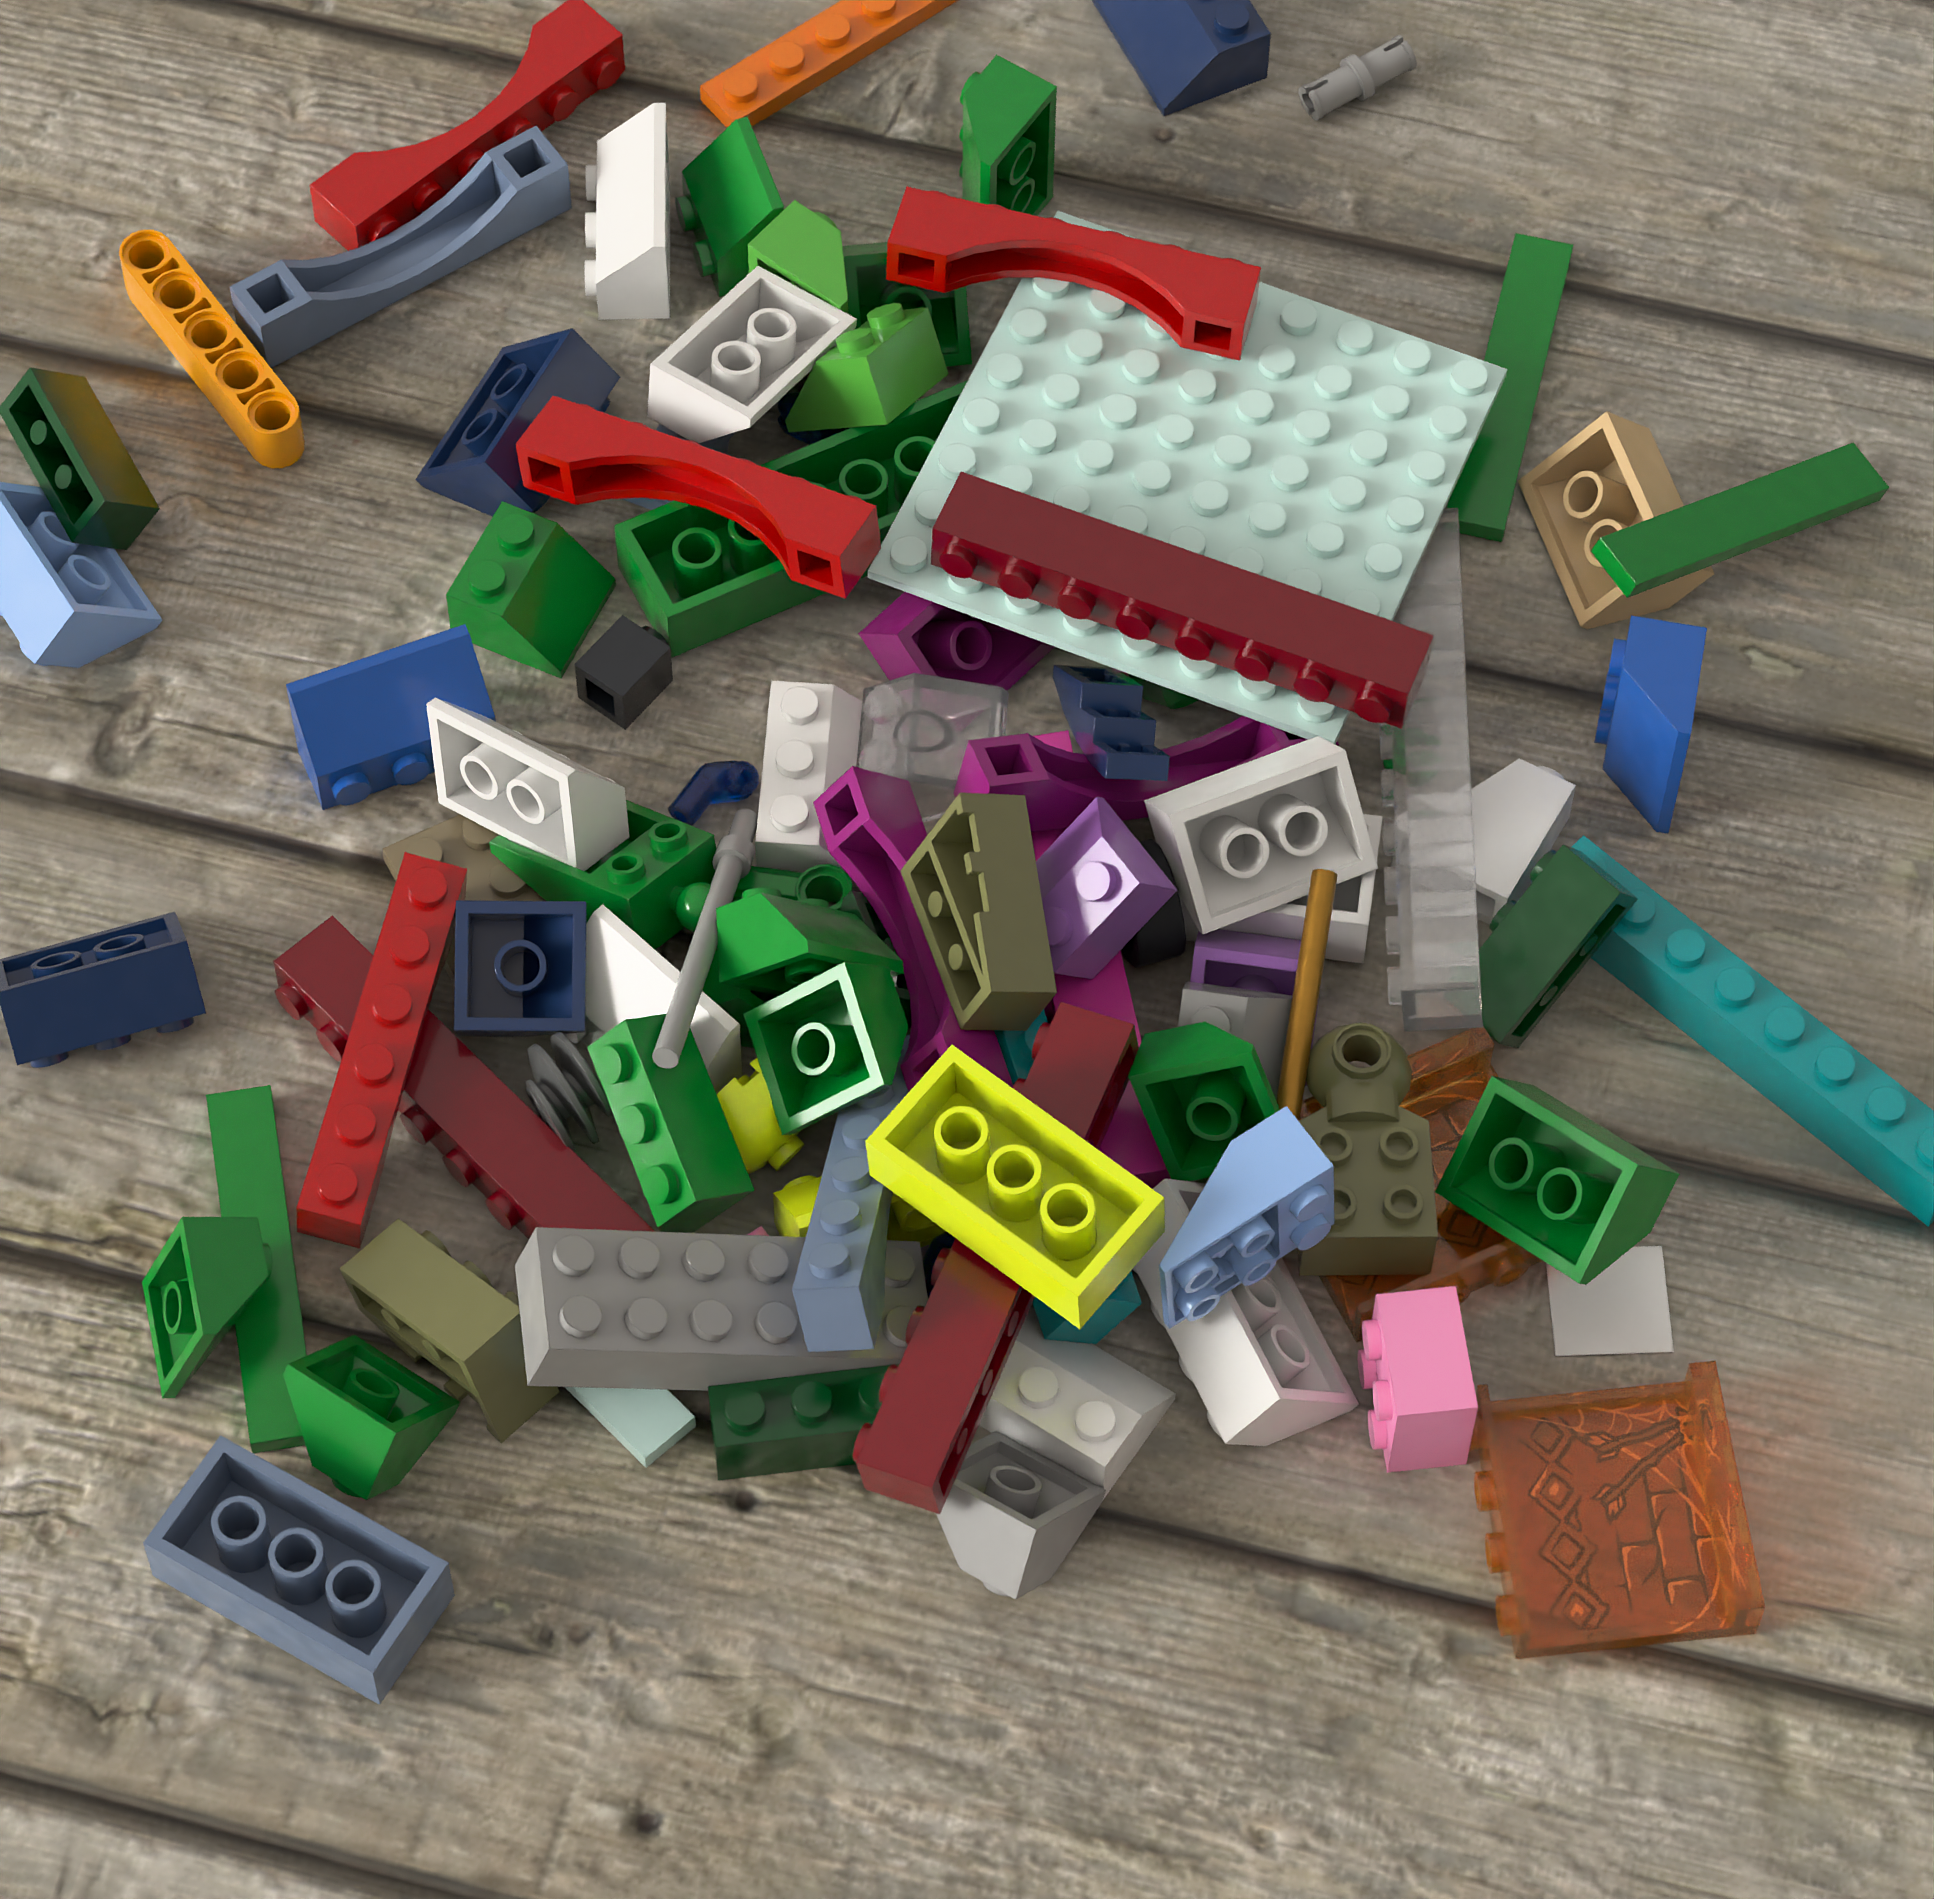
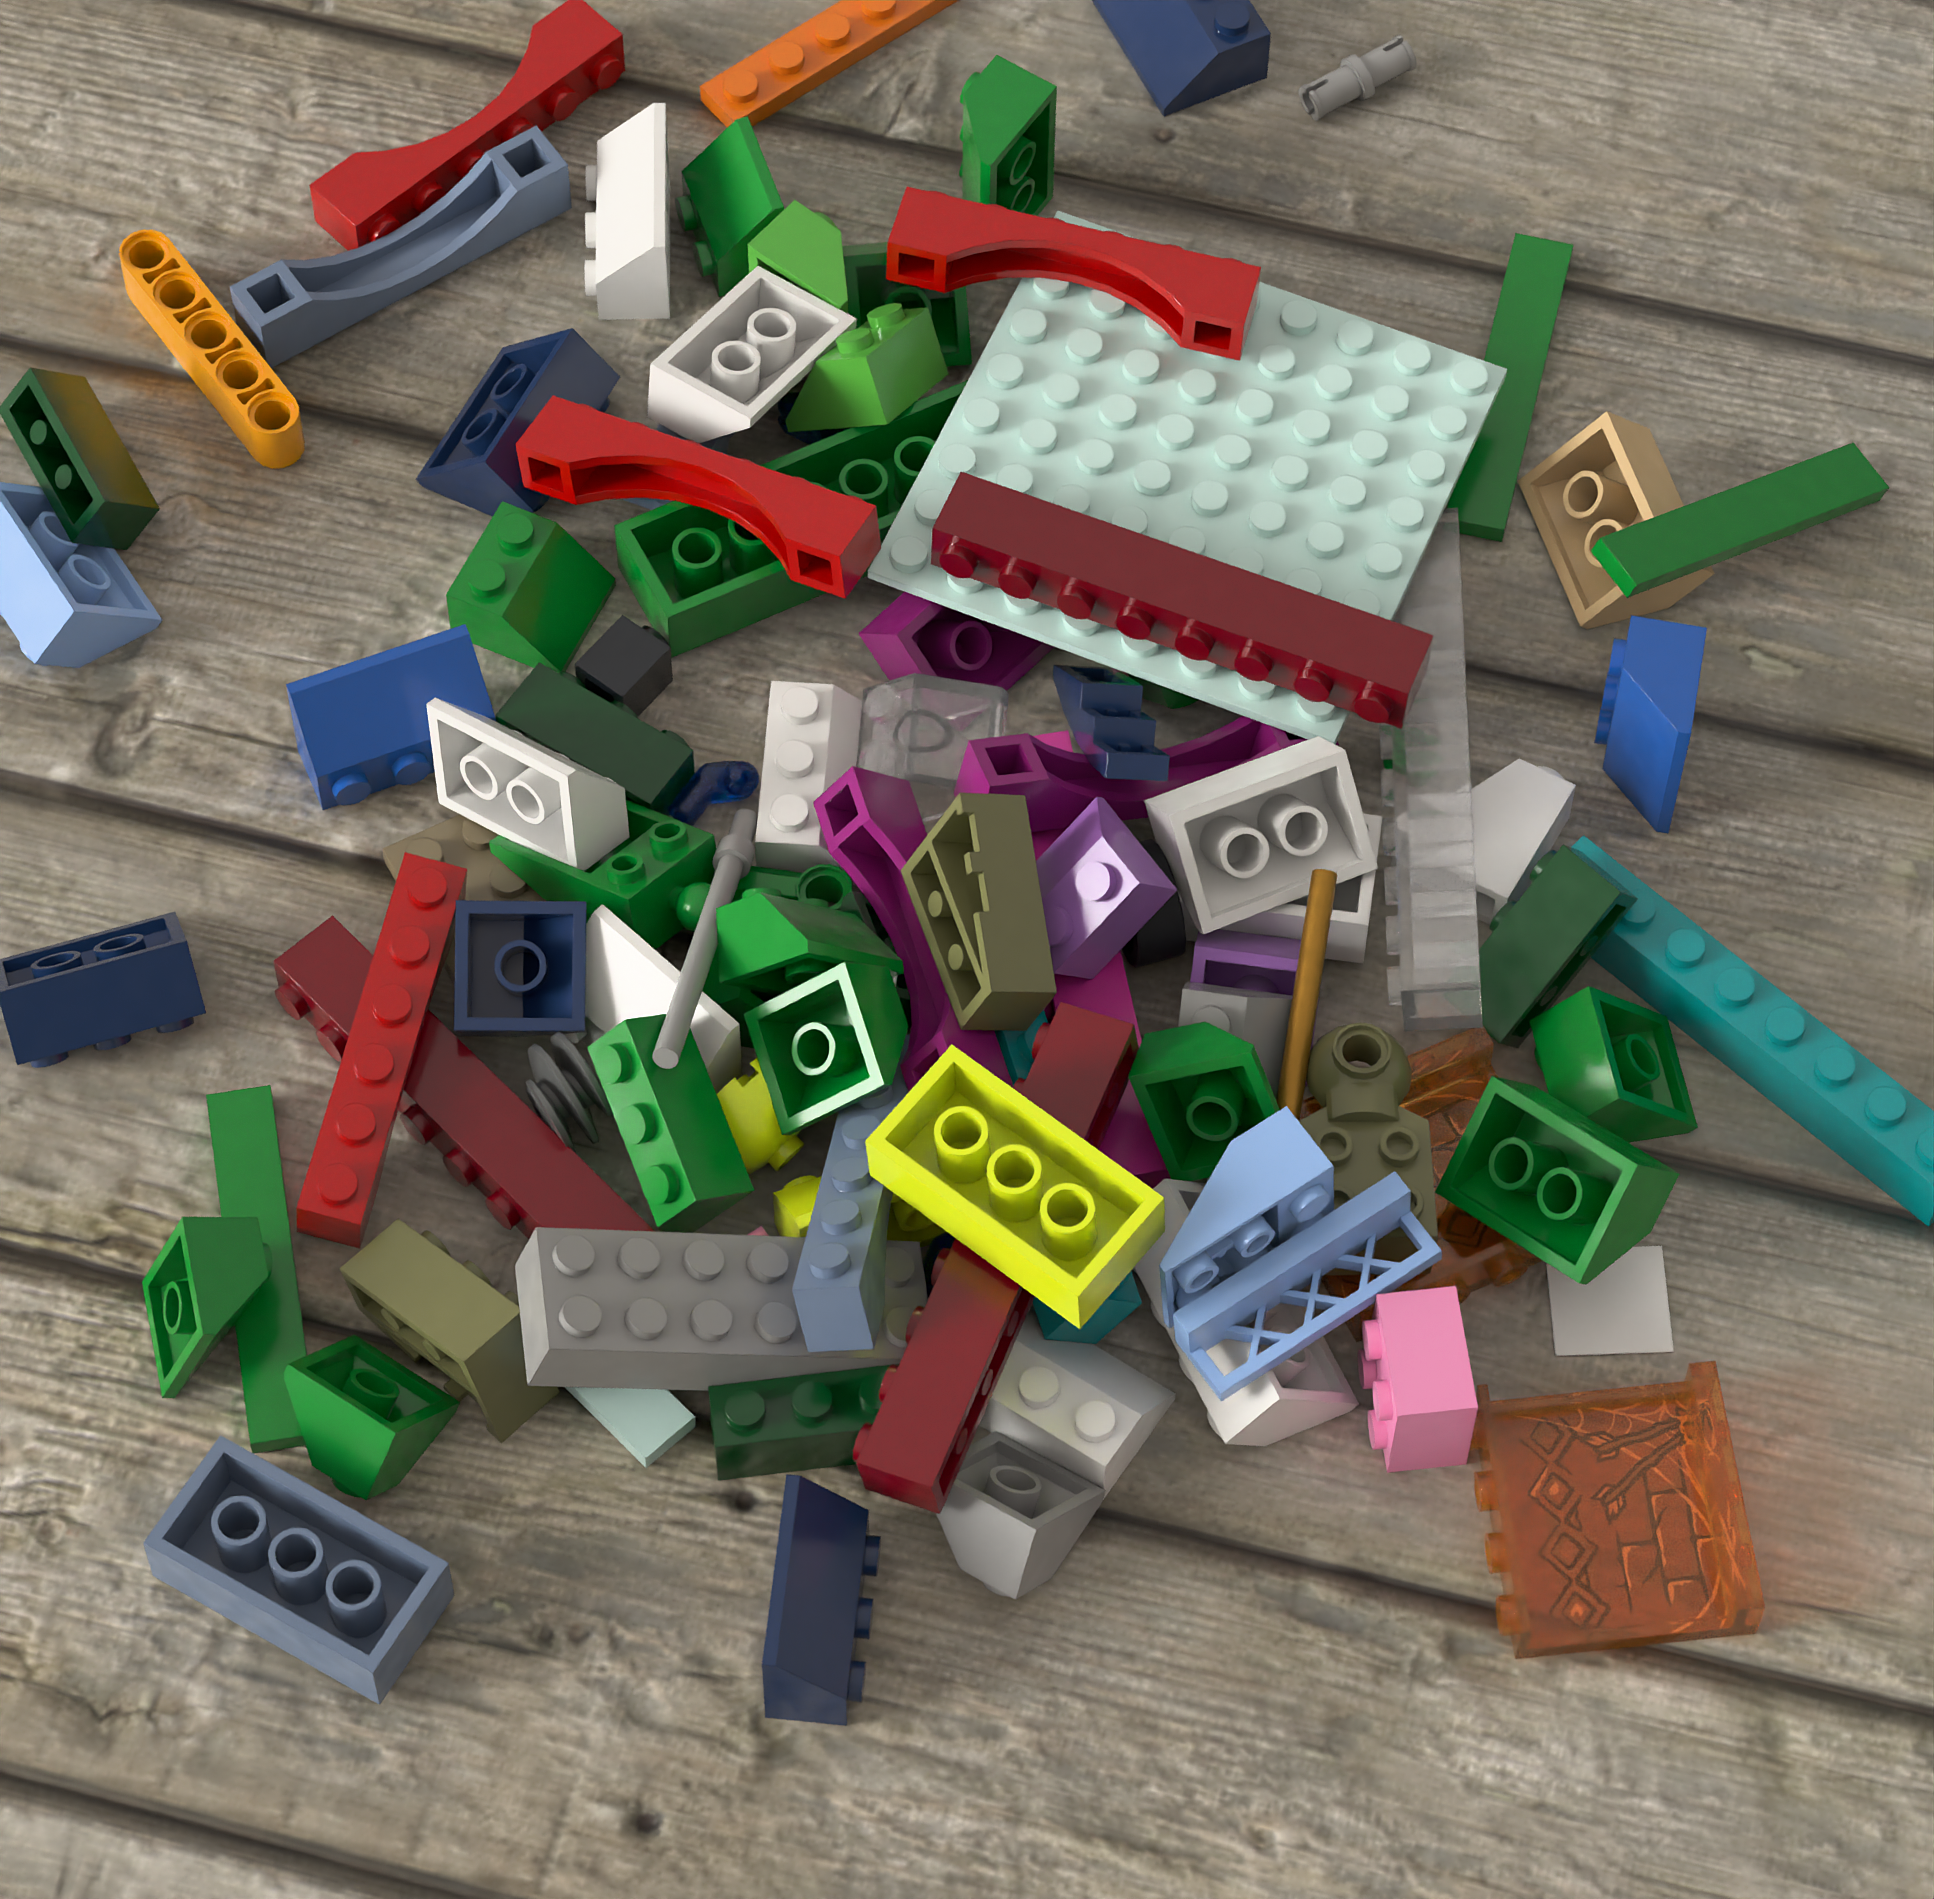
(600, 736): none -> dark green brick
(818, 1606): none -> dark blue slope
(1293, 1266): none -> light blue fence
(1614, 1065): none -> green slope

